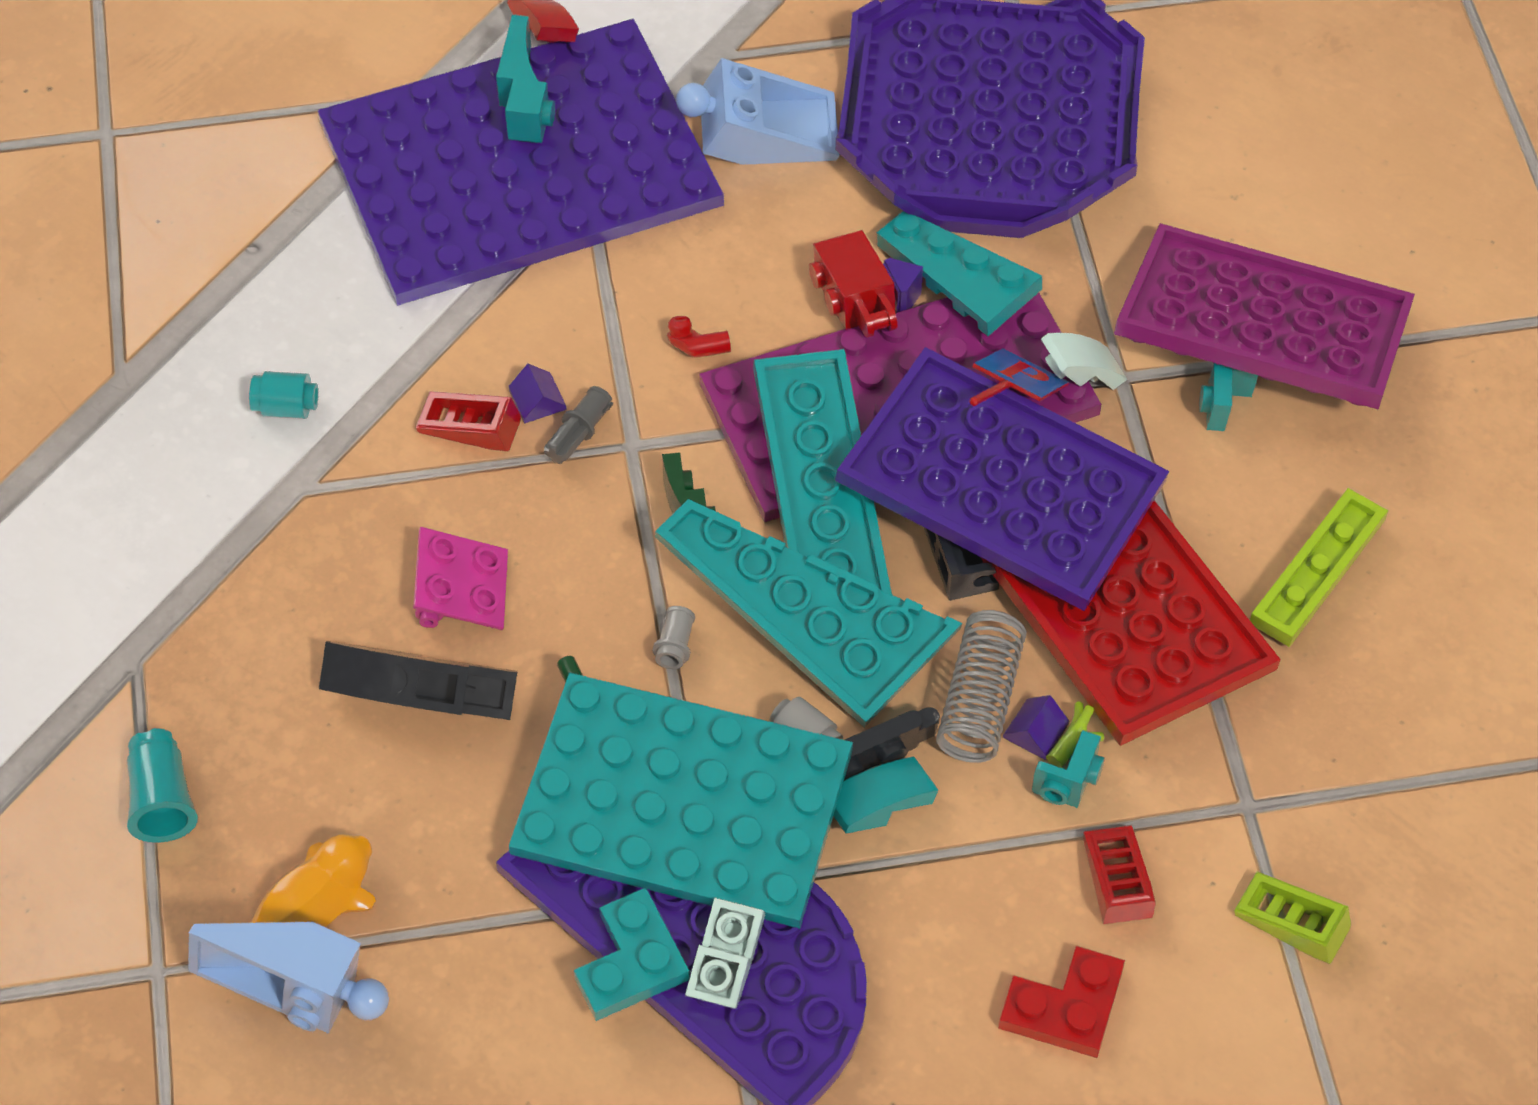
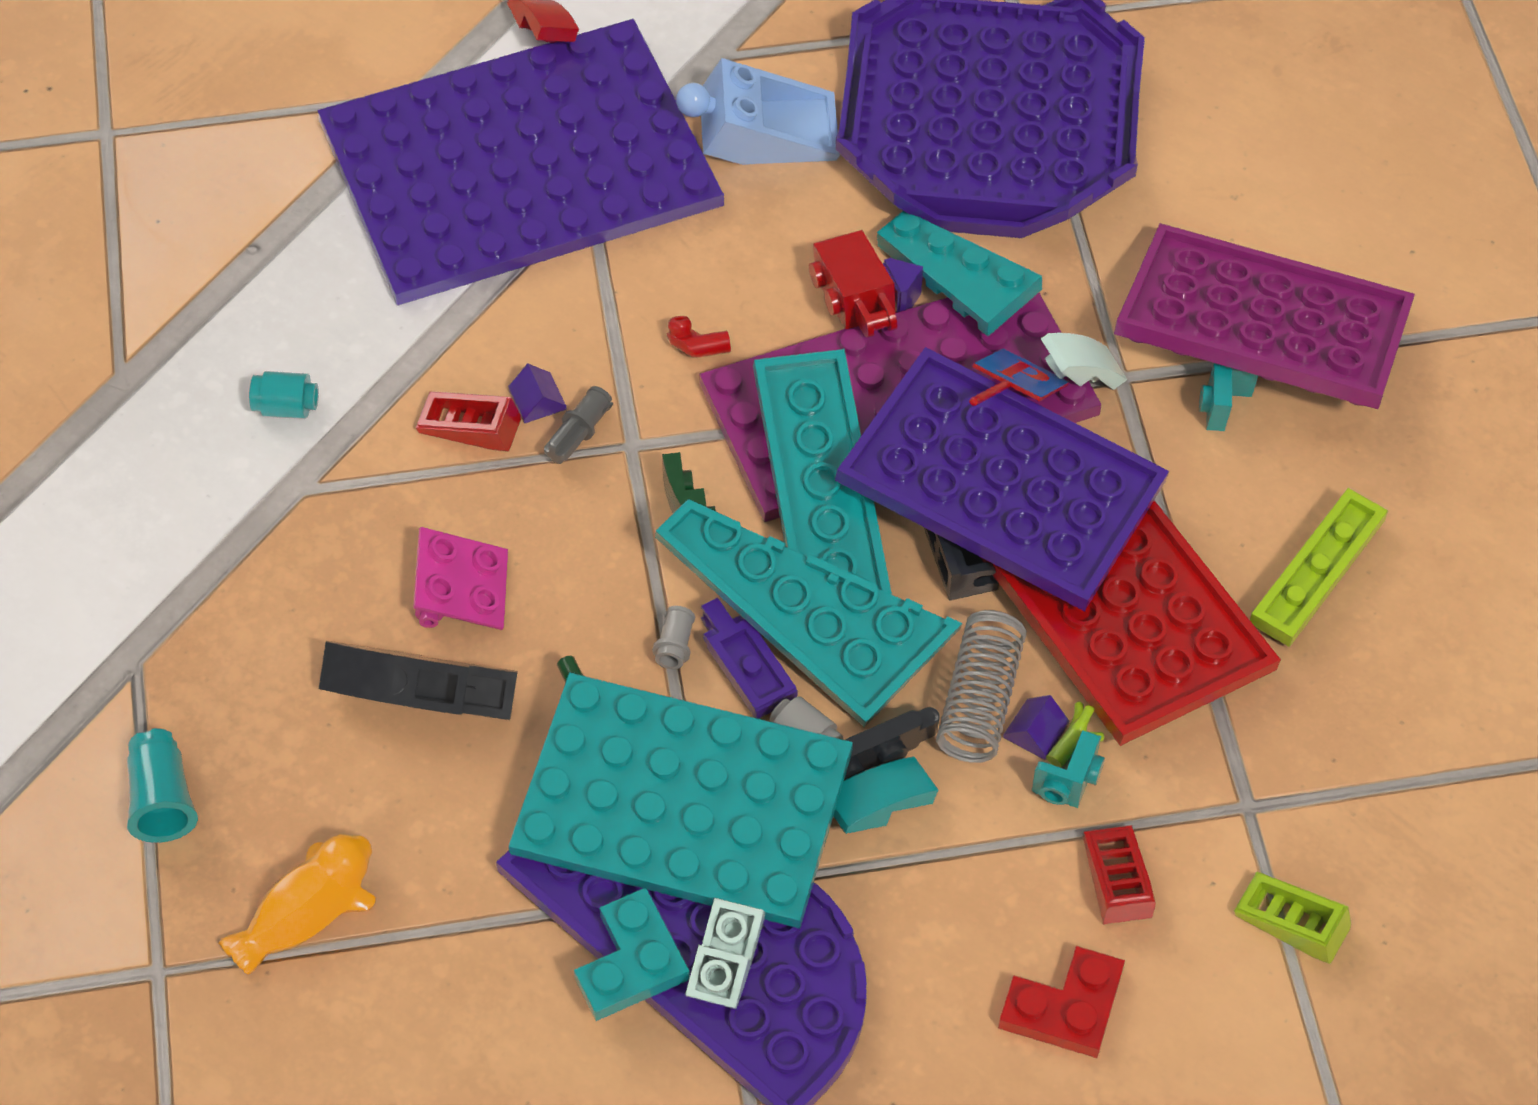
(289, 968): light blue slope -> none
(519, 90): teal slope -> none
(746, 660): none -> dark purple hinge

